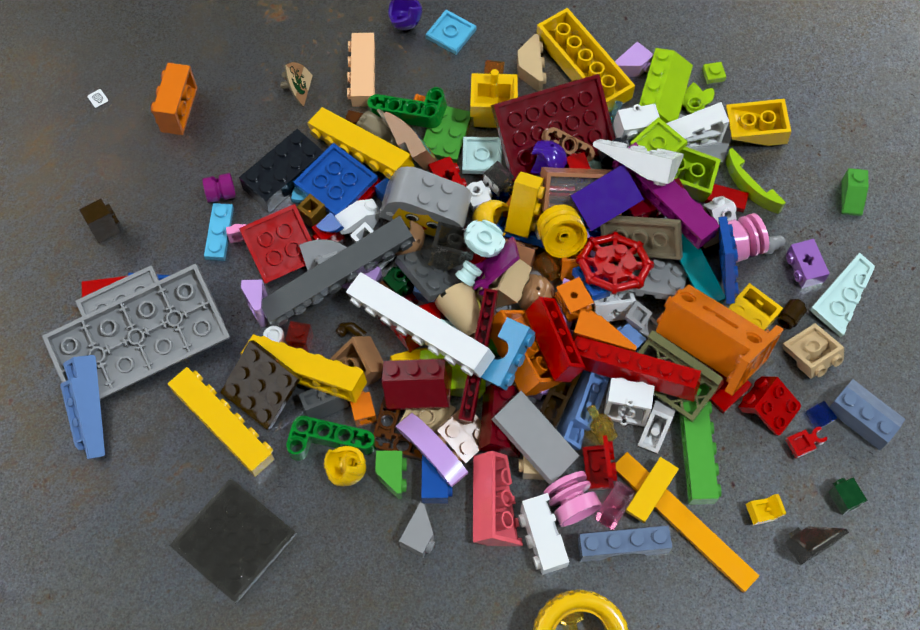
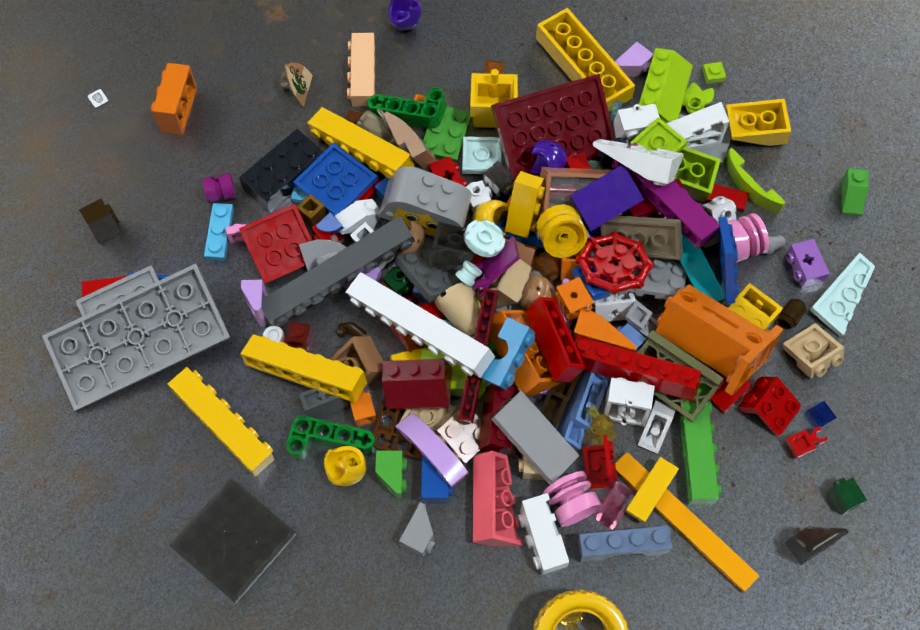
(83, 405): medium blue wedge -> none
(260, 384): dark brown plate -> none
(451, 32): medium azure tile -> none
(531, 63): tan slope -> none
(576, 143): medium nougat beam -> none
(766, 509): yellow bracket -> none
(867, 414): sand blue slope -> none

